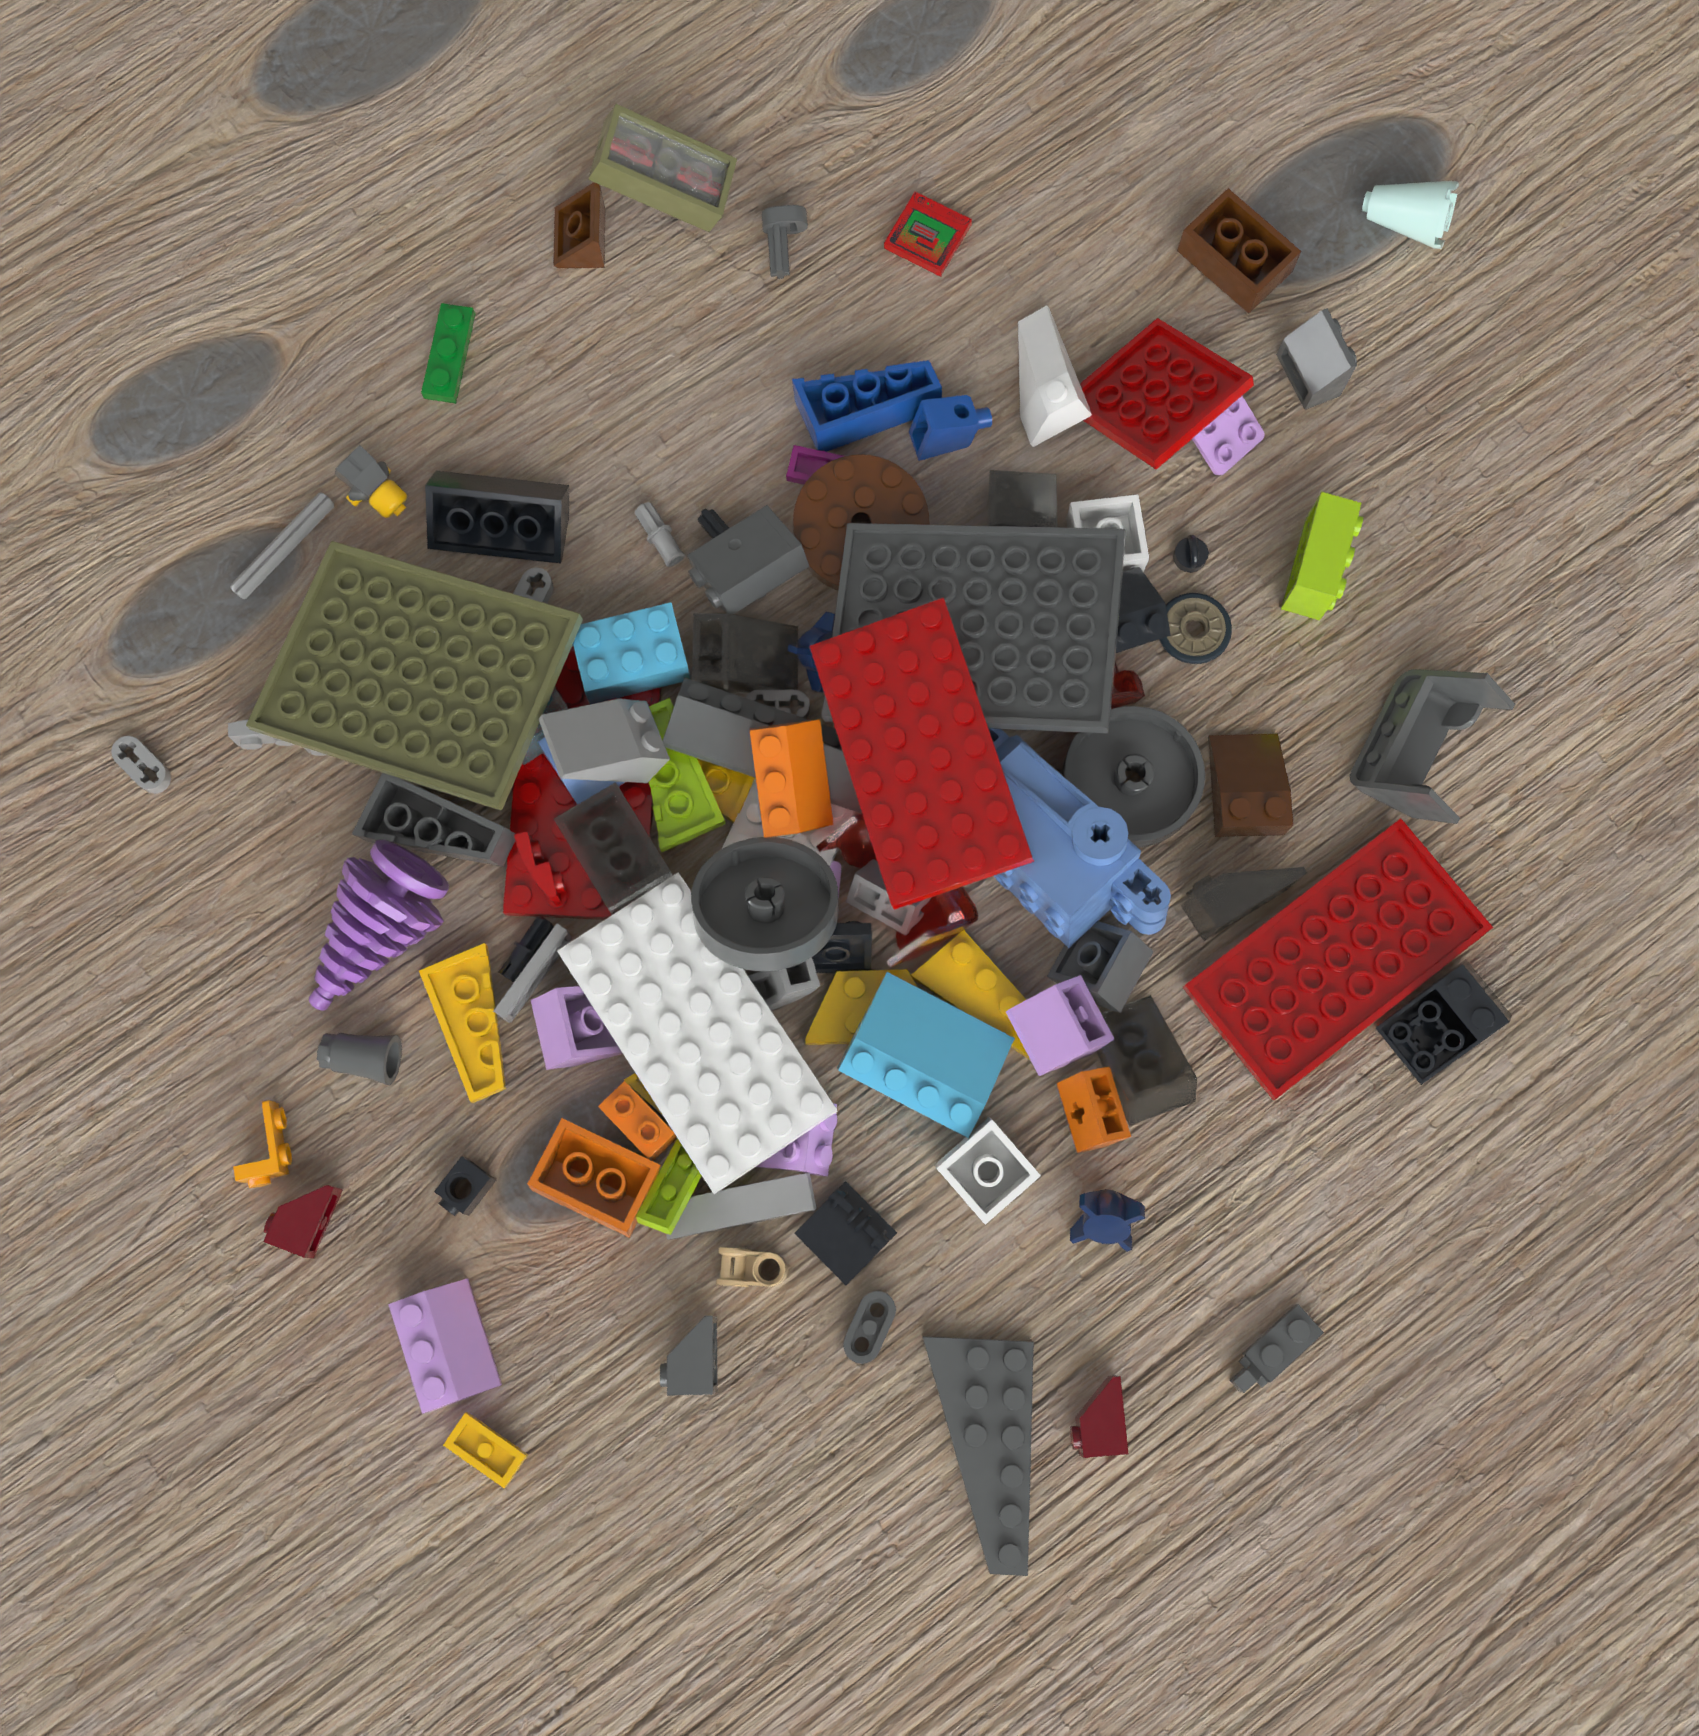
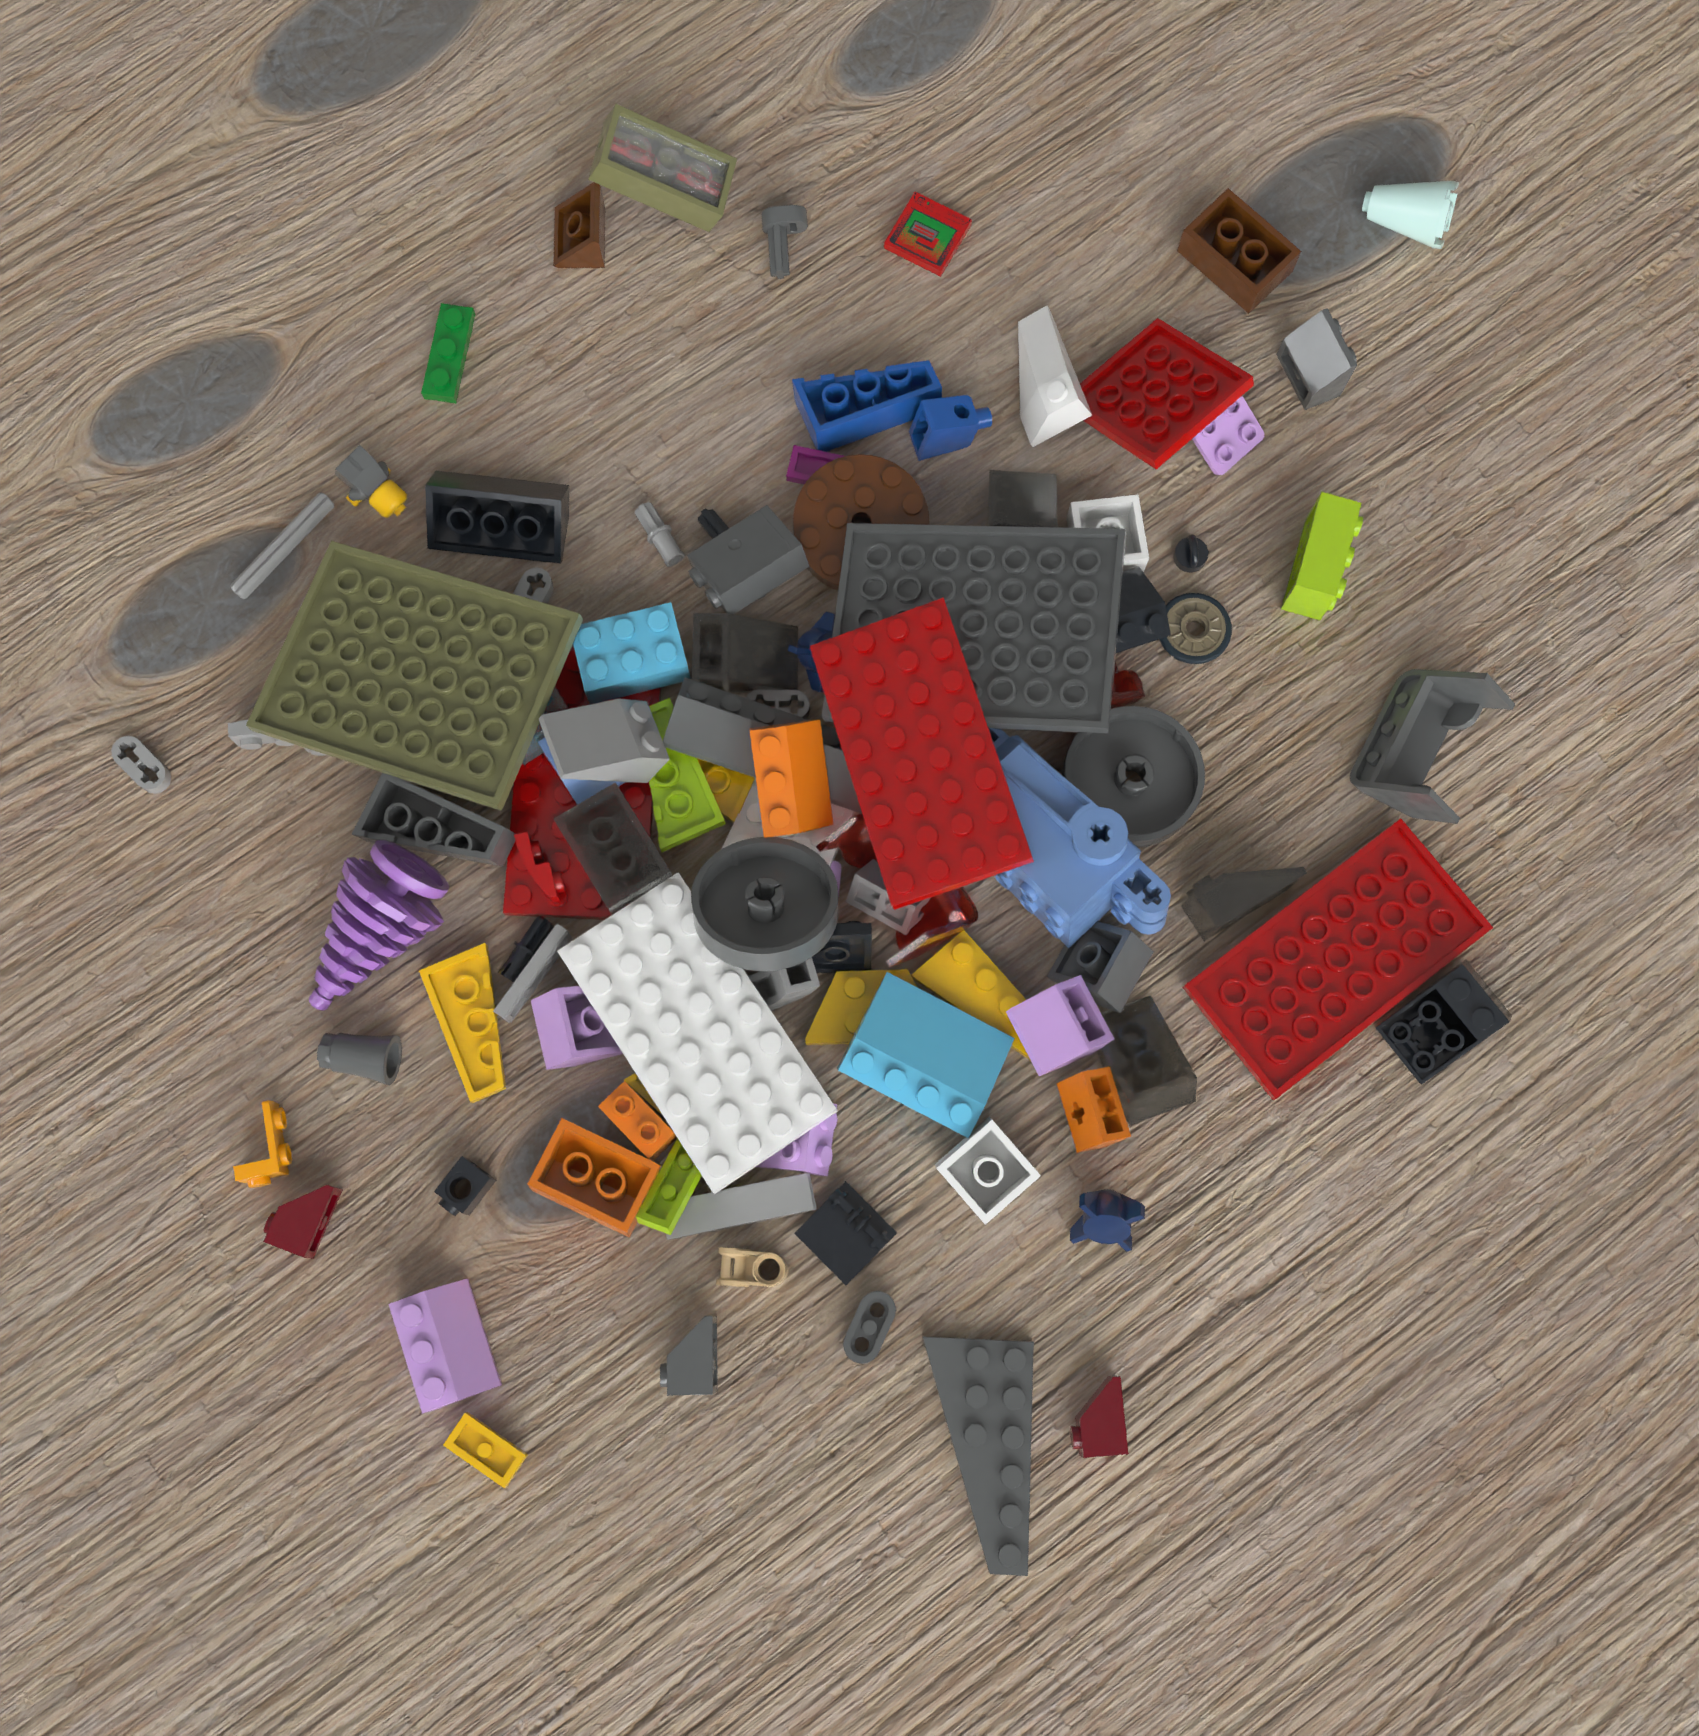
(1249, 786): reddish brown slope -> none
(1276, 1349): dark grey hinge -> none

